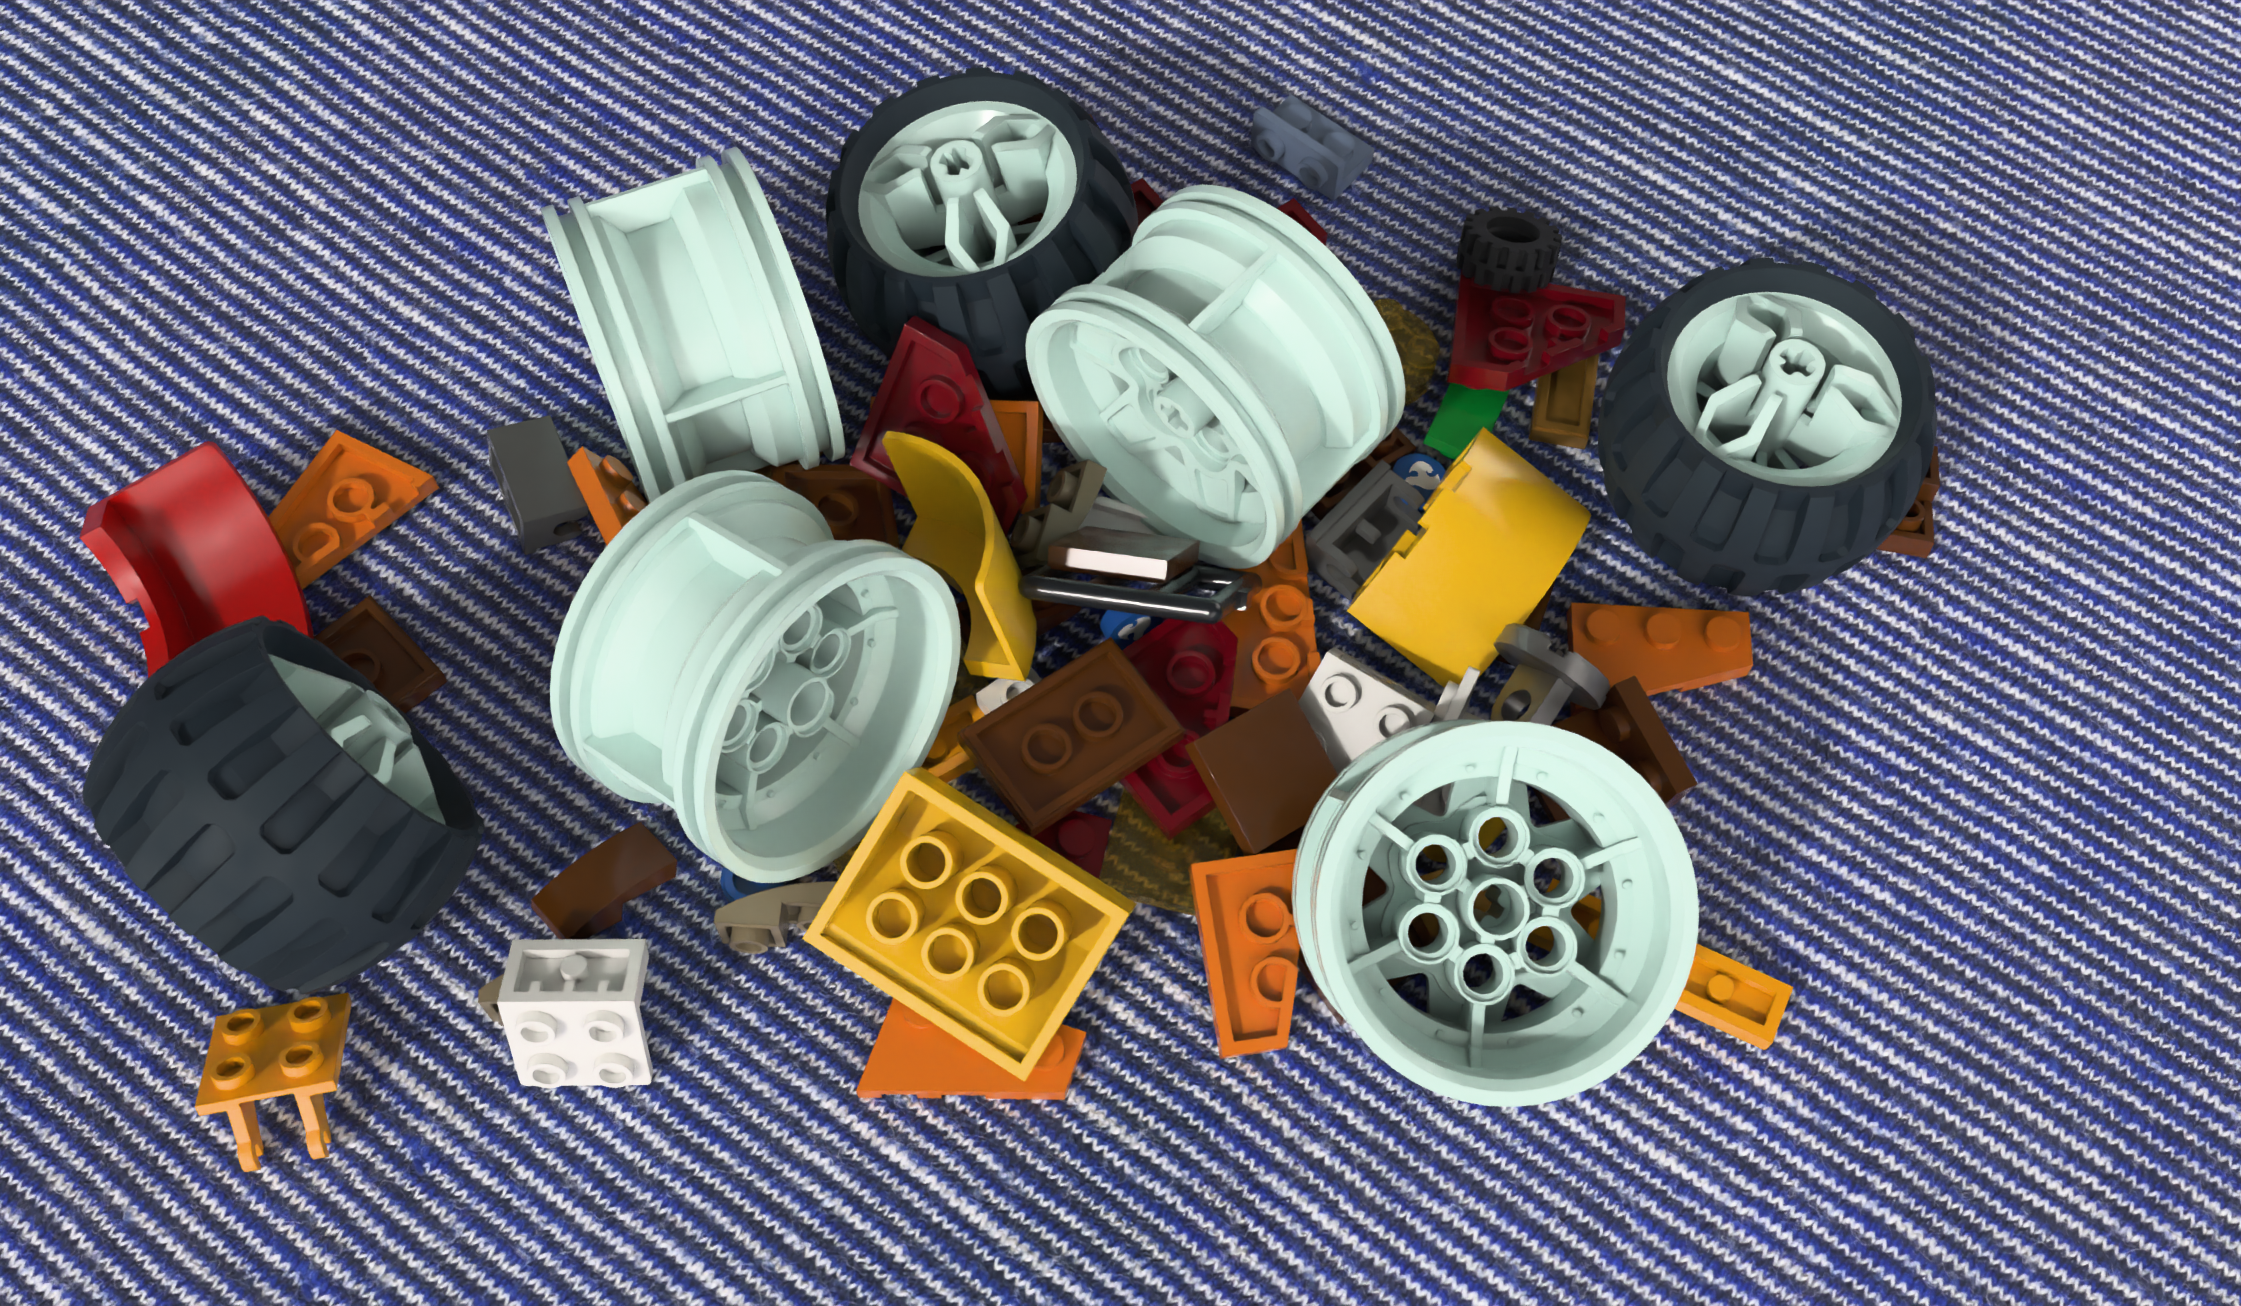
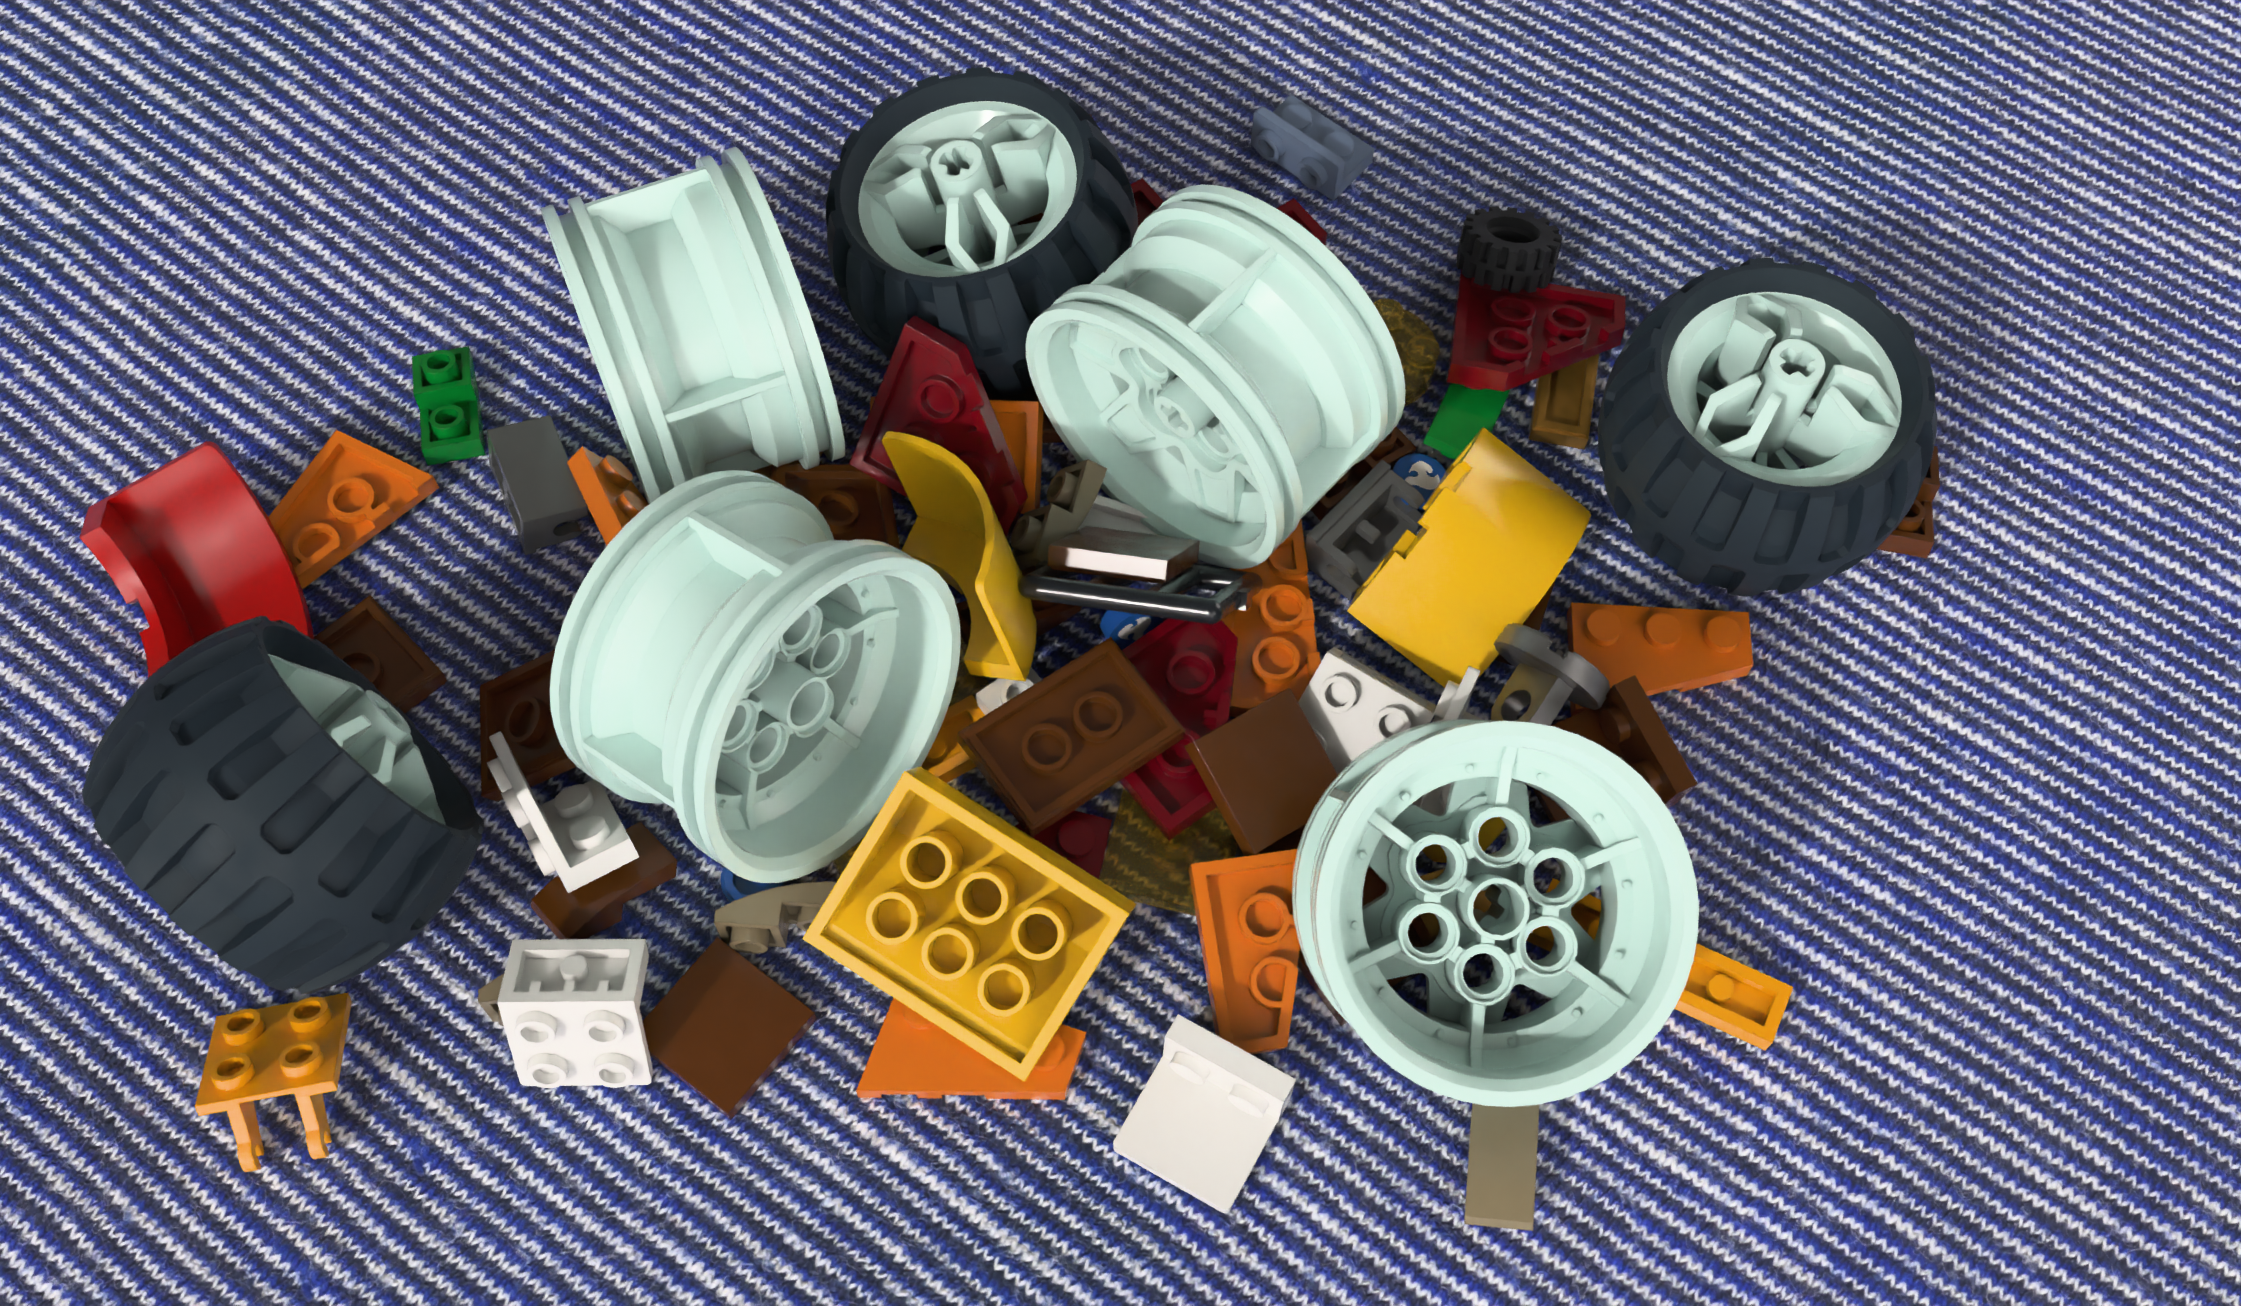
(448, 405): none -> green slope
(522, 712): none -> reddish brown tile
(569, 834): none -> white bracket
(725, 1027): none -> reddish brown tile
(1204, 1115): none -> white bracket
(1502, 1166): none -> dark tan slope

